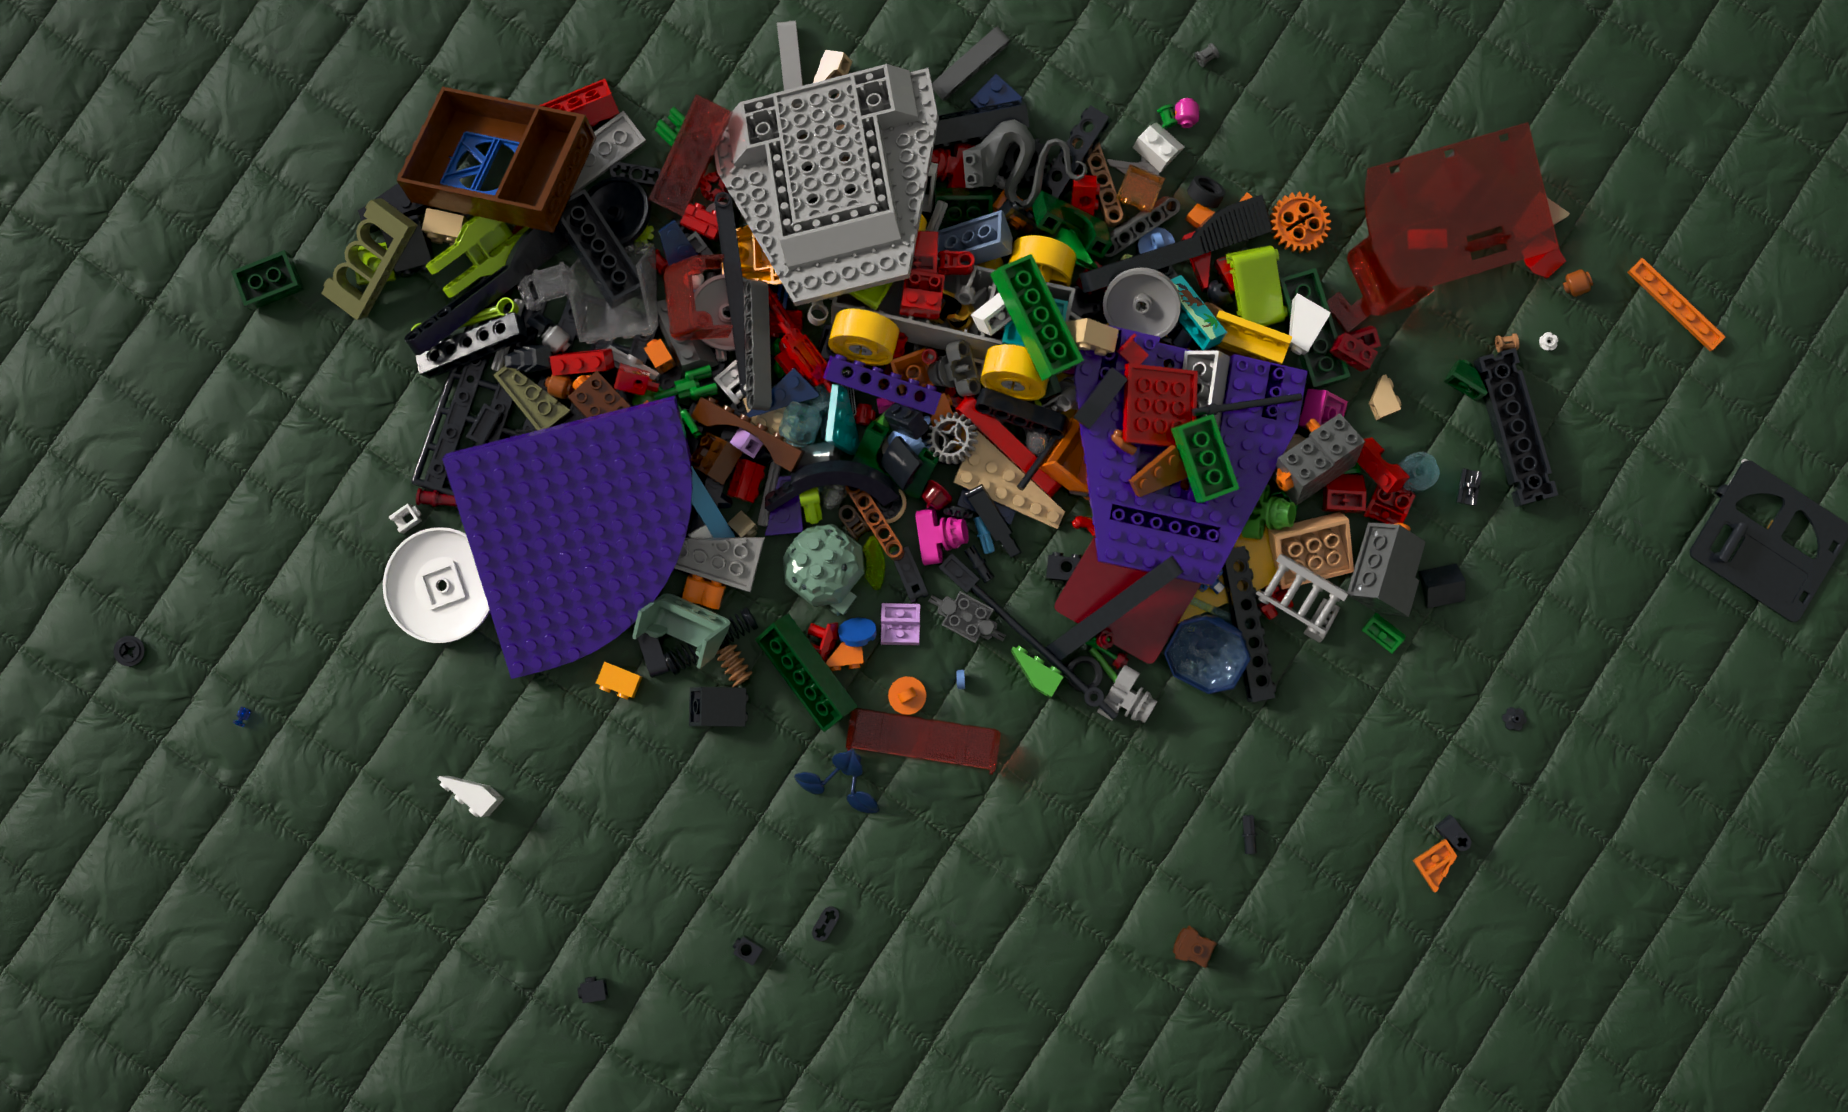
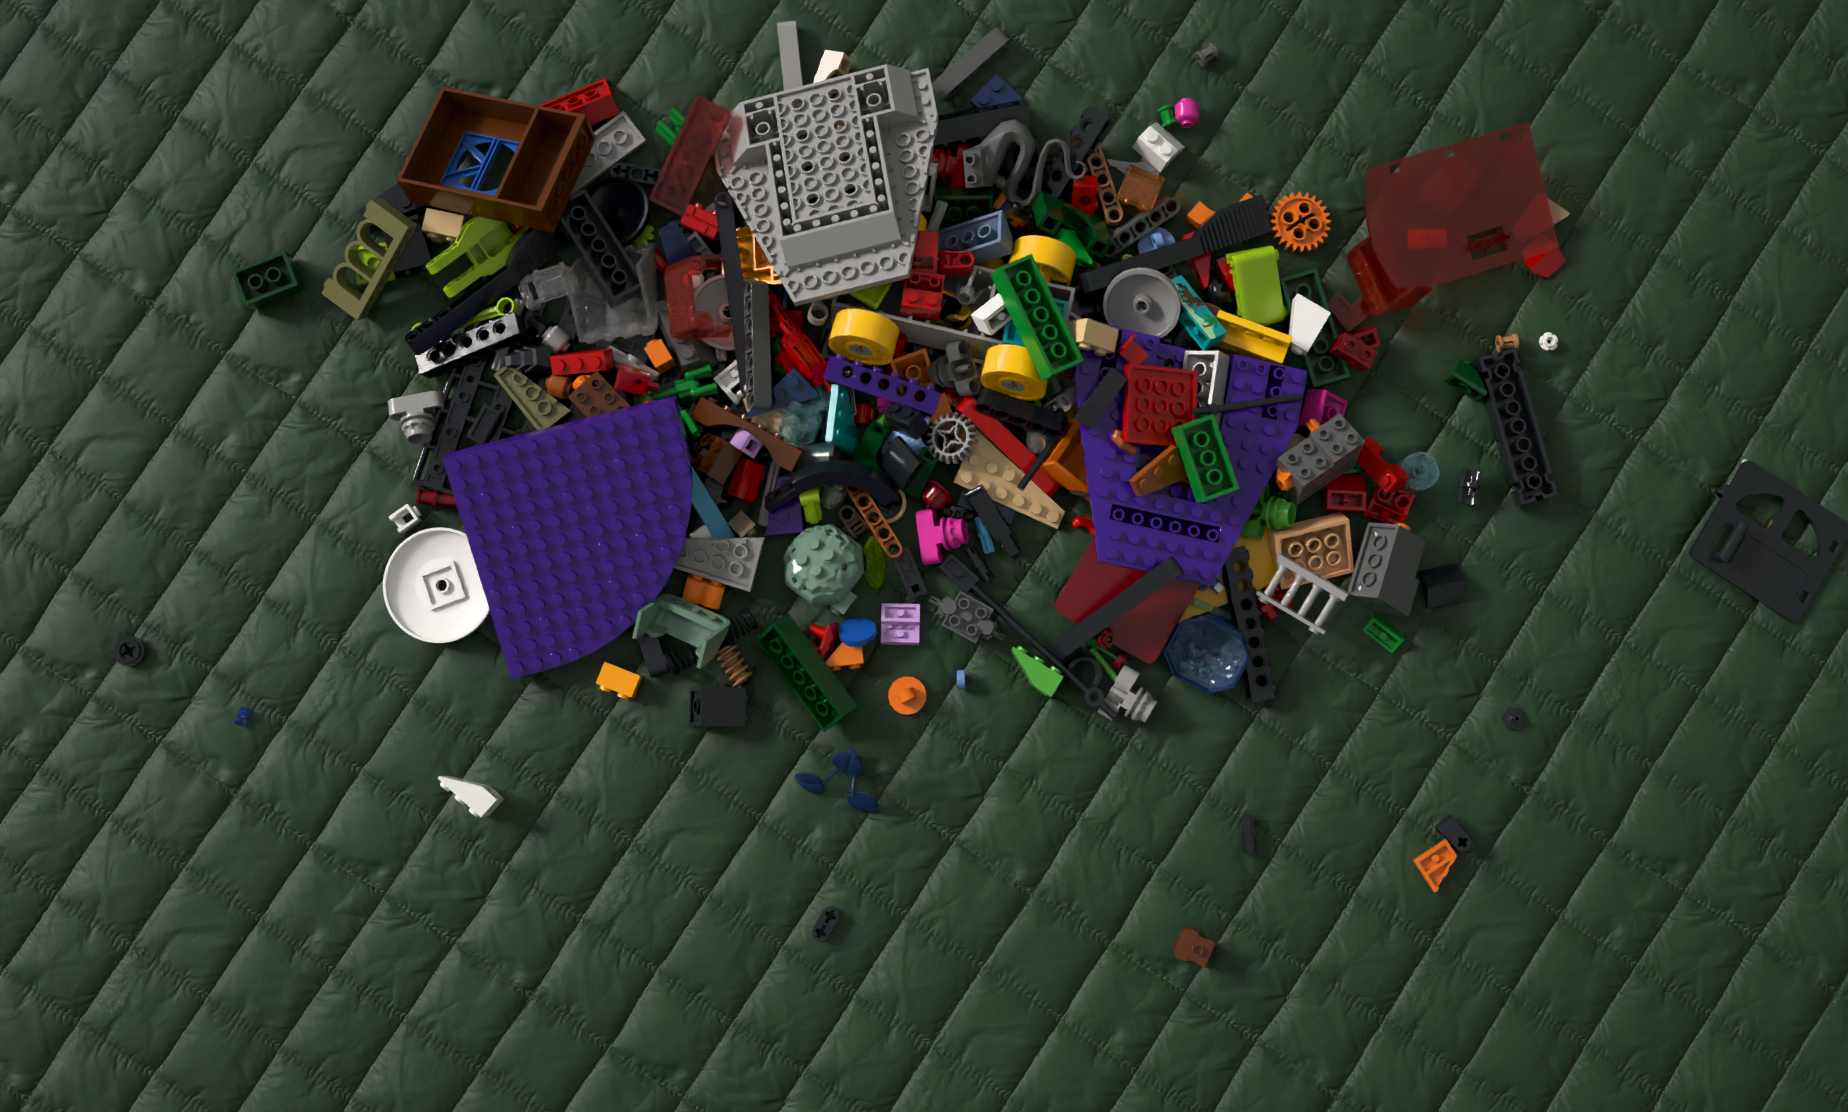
(416, 414): none -> light grey beam
(593, 990): black brick -> none
(706, 188): red gear -> none
(756, 949): black brick -> none
(923, 738): clear red piece -> none
(932, 357): red hinge -> none
(1054, 562): black brick -> none
(1206, 191): black tyre -> none
(1327, 623): light grey slope -> none
(1383, 400): tan slope -> none
(1578, 283): dark orange head -> none
(1676, 304): orange plate -> none

